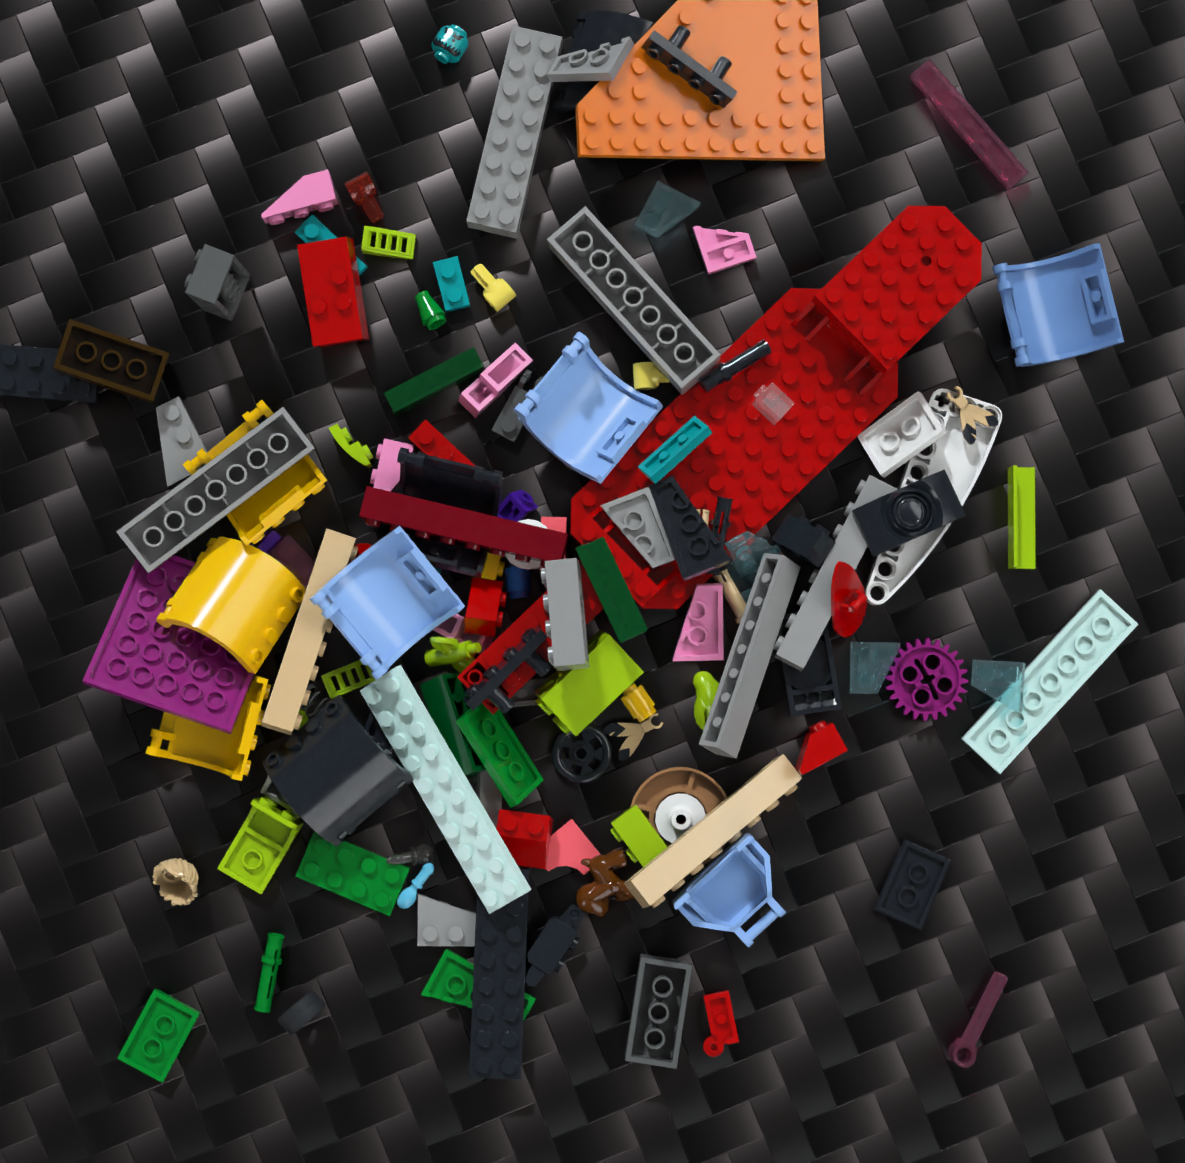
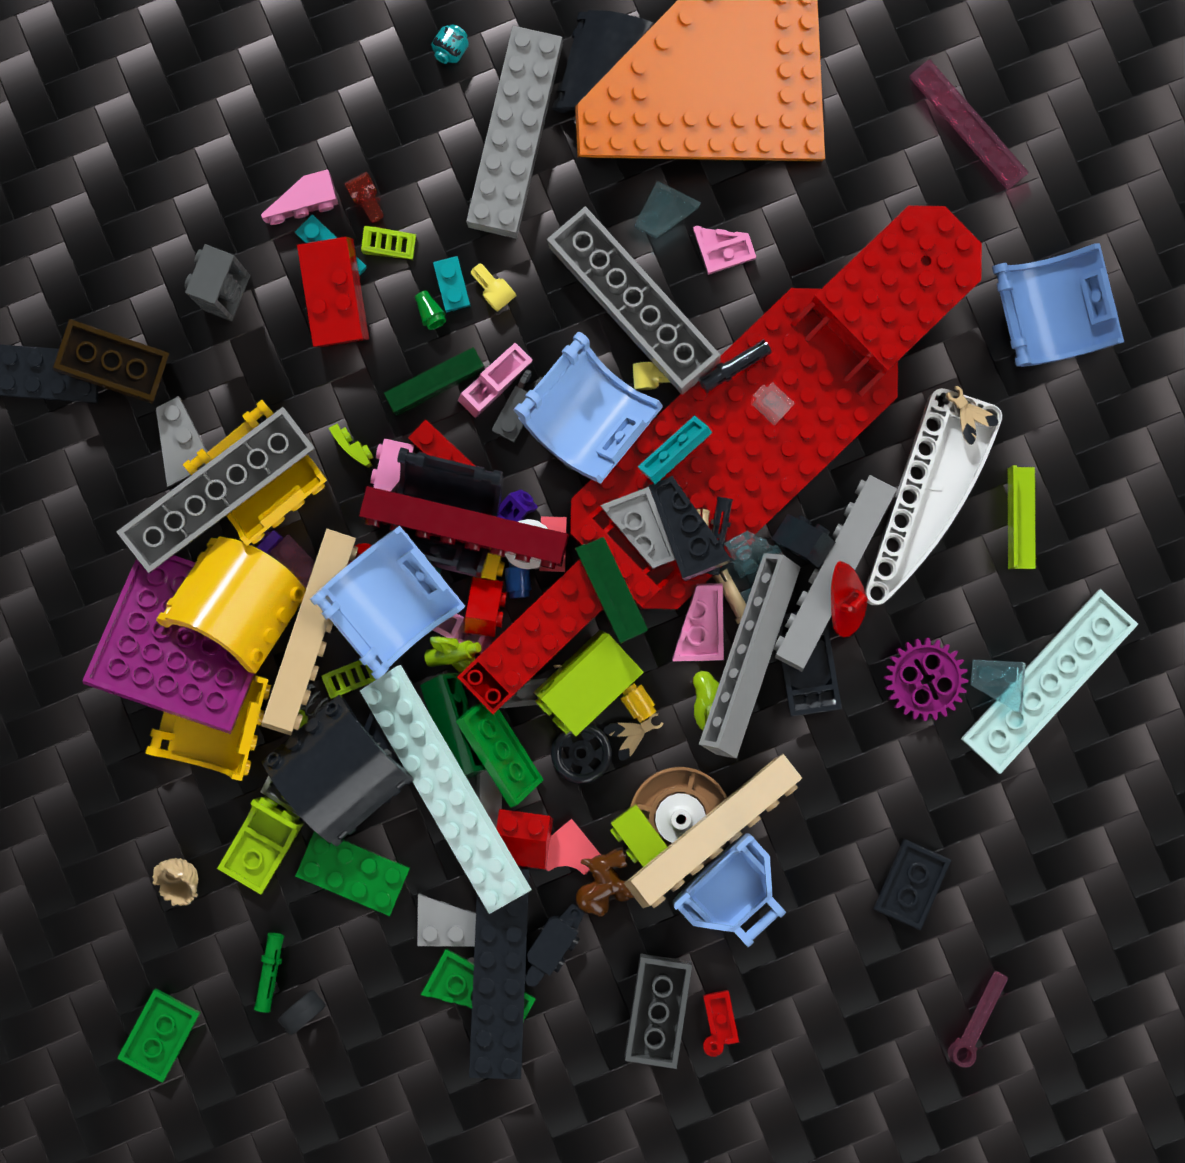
(408, 895): medium azure piece -> none
(422, 854): clear smoke bar -> none
(512, 658): black plate -> none
(567, 614): light grey brick -> none
(591, 66): light grey wing -> none
(681, 64): black plate -> none
(819, 747): red slope -> none
(870, 665): clear light blue wing -> none
(901, 434): white plate -> none
(908, 513): black slope -> none

